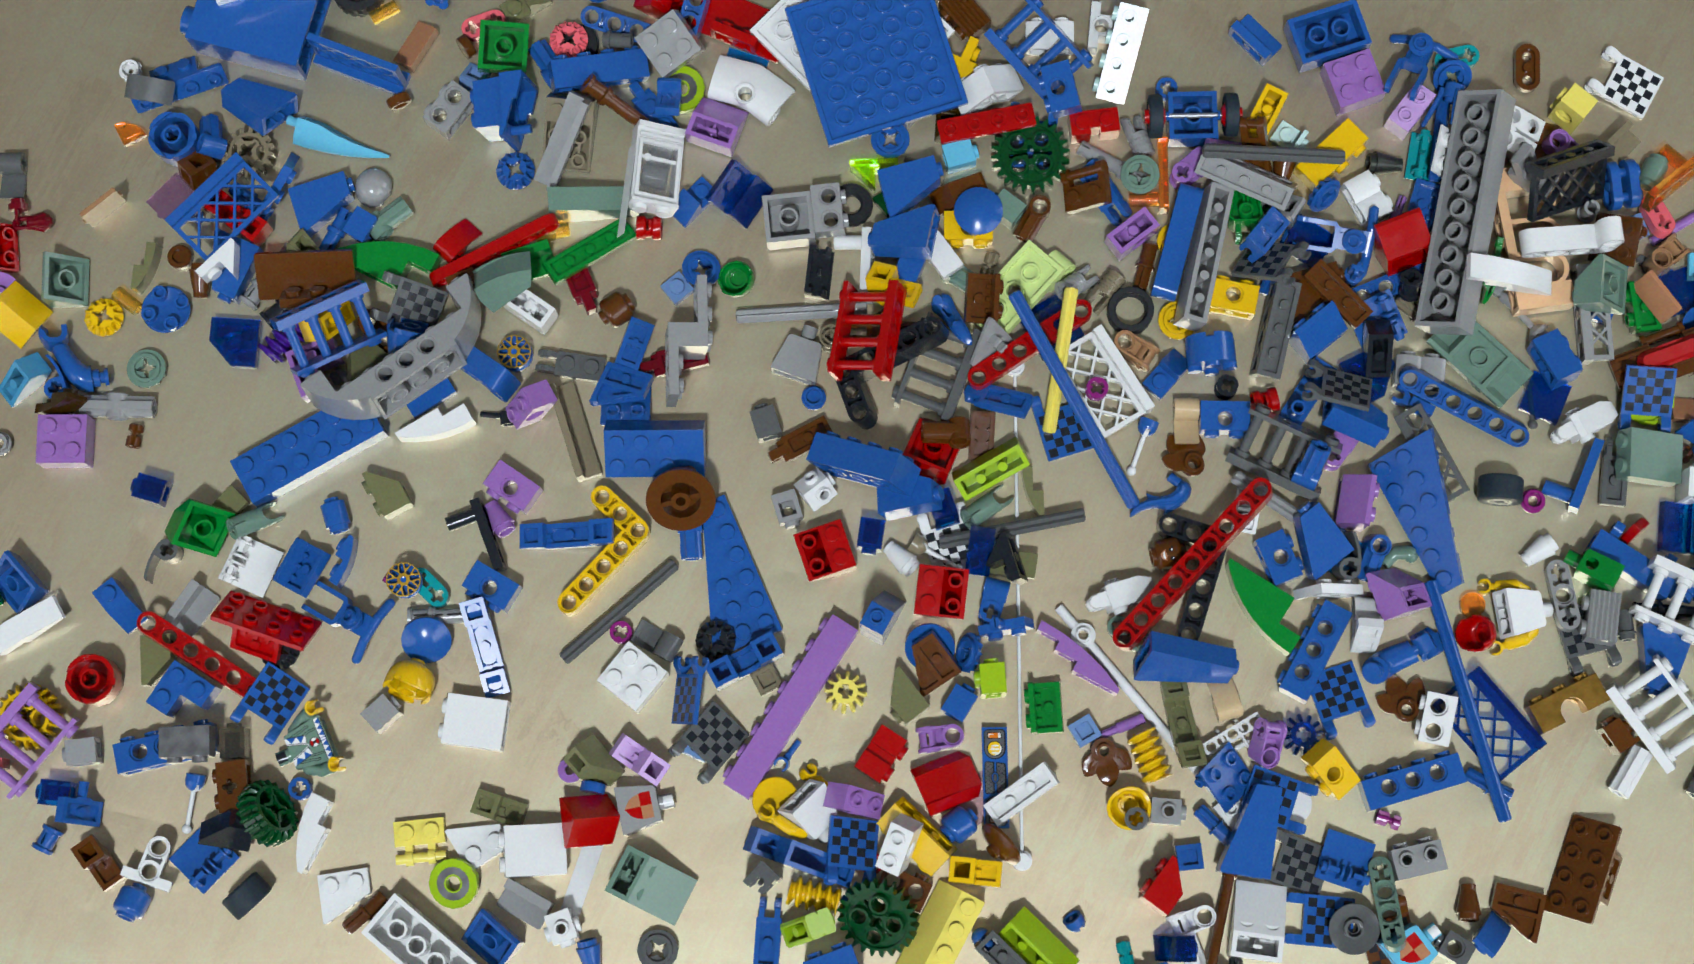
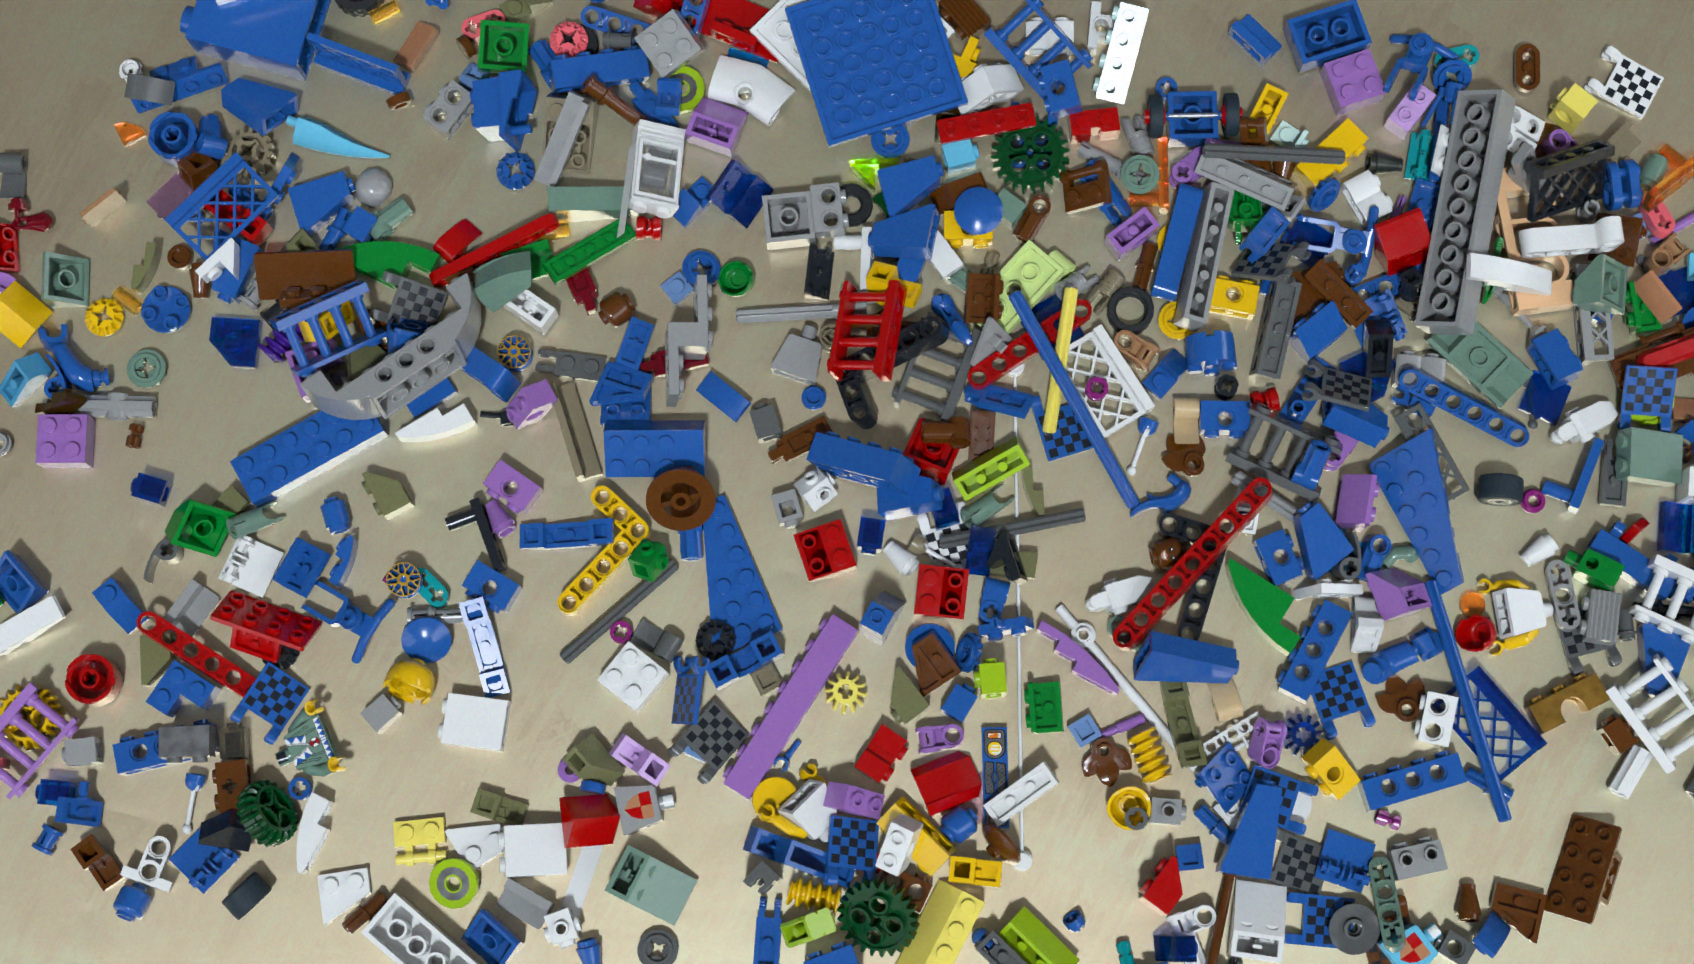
(648, 560): none -> green brick
(723, 396): none -> blue slope

